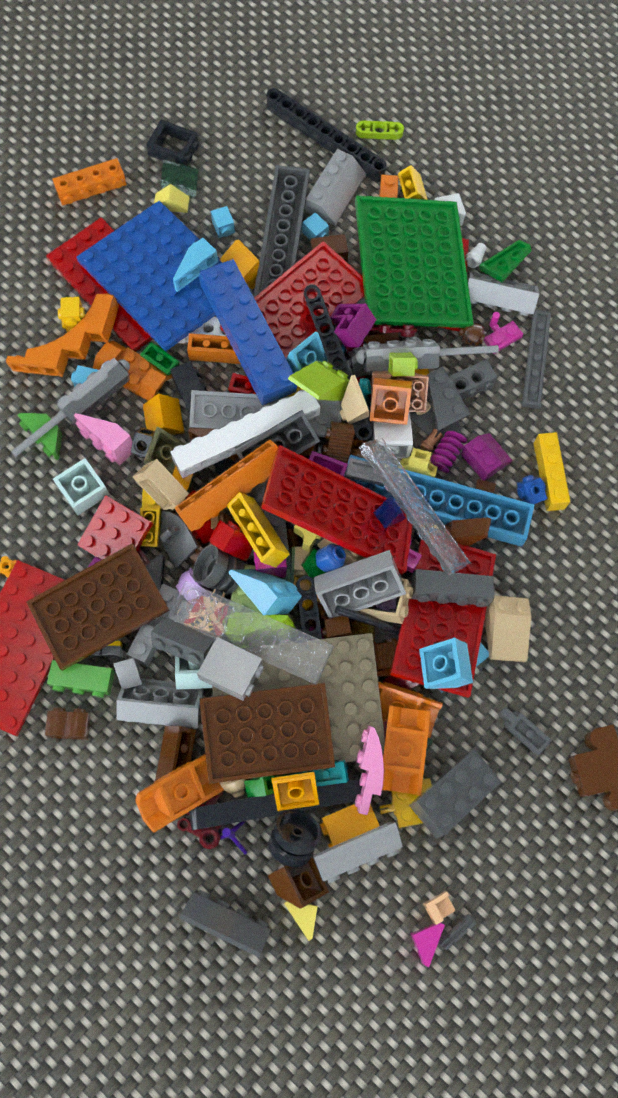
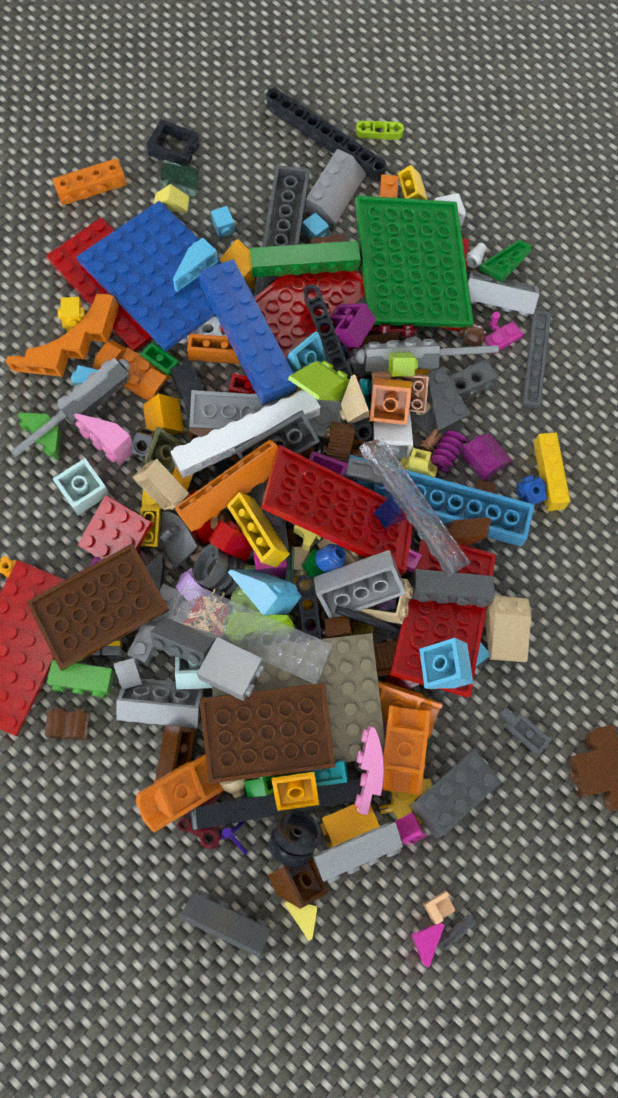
(304, 259): none -> green brick
(410, 829): none -> dark pink slope

